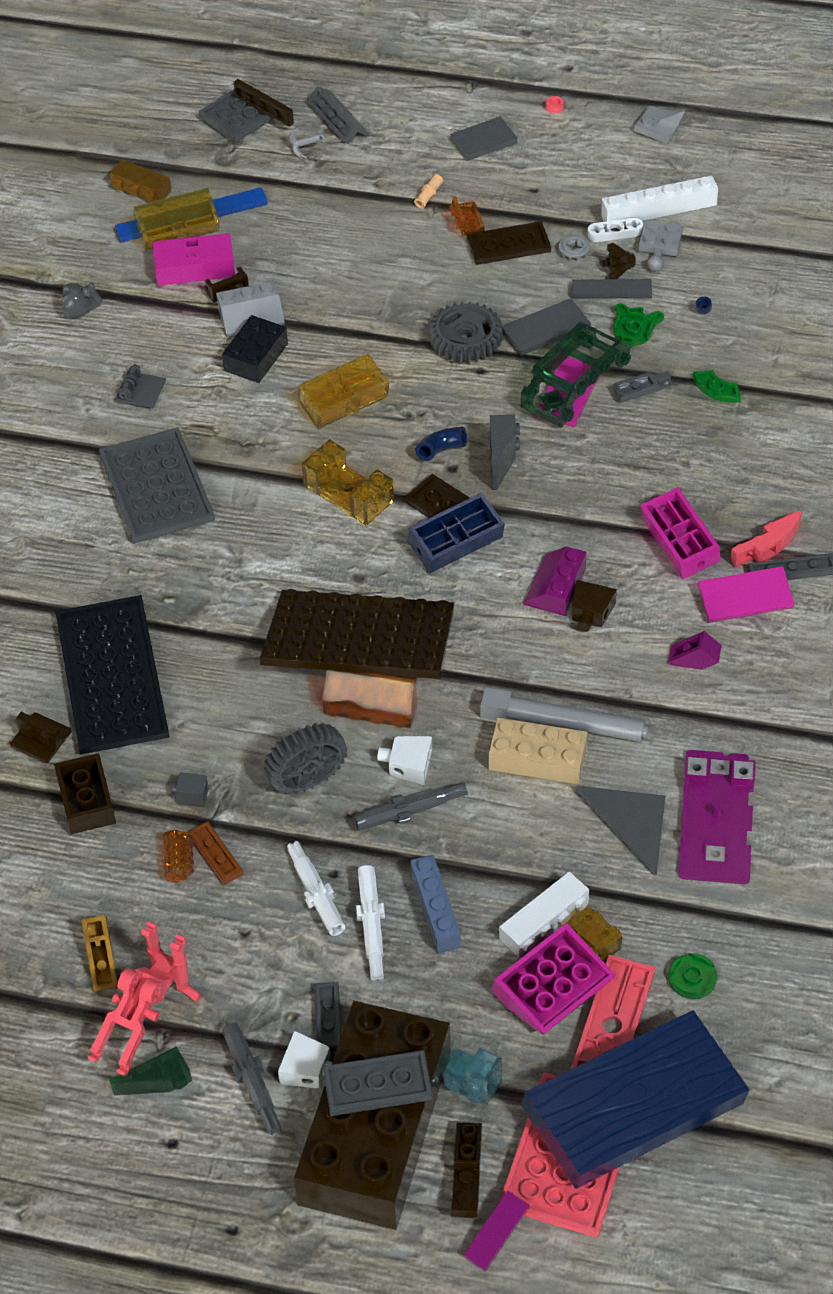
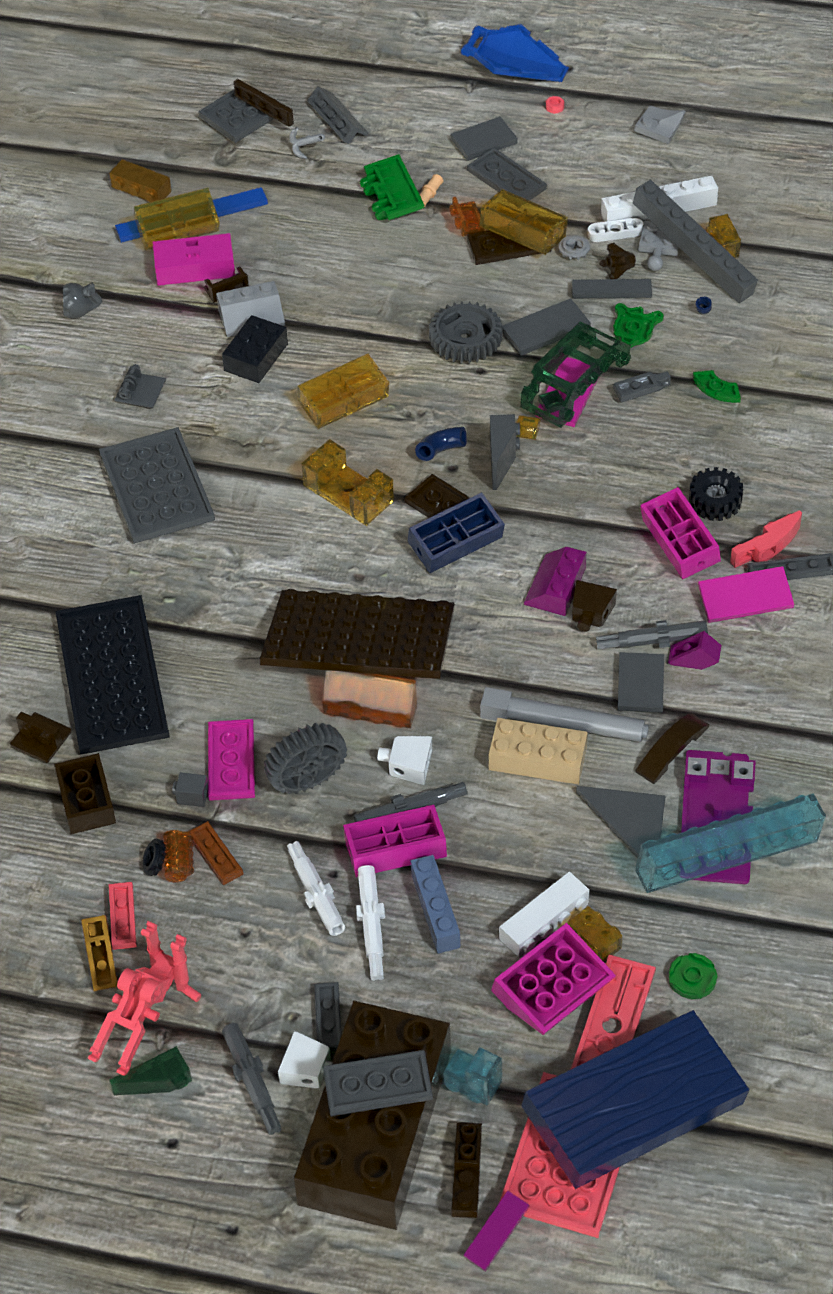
(122, 915): none -> coral plate
(154, 857): none -> black gear
(231, 759): none -> dark pink tile
(392, 187): none -> green hinge
(395, 839): none -> dark pink brick
(505, 174): none -> dark grey tile
(514, 53): none -> blue windscreen
(523, 221): none -> clear yellow brick
(528, 427): none -> clear yellow brick
(641, 682): none -> dark grey tile
(661, 634): none -> dark grey piece
(669, 746): none -> dark brown slope
(695, 241): none -> dark grey brick
(714, 483): none -> black bush
(724, 233): none -> clear yellow brick
(729, 842): none -> clear light blue brick

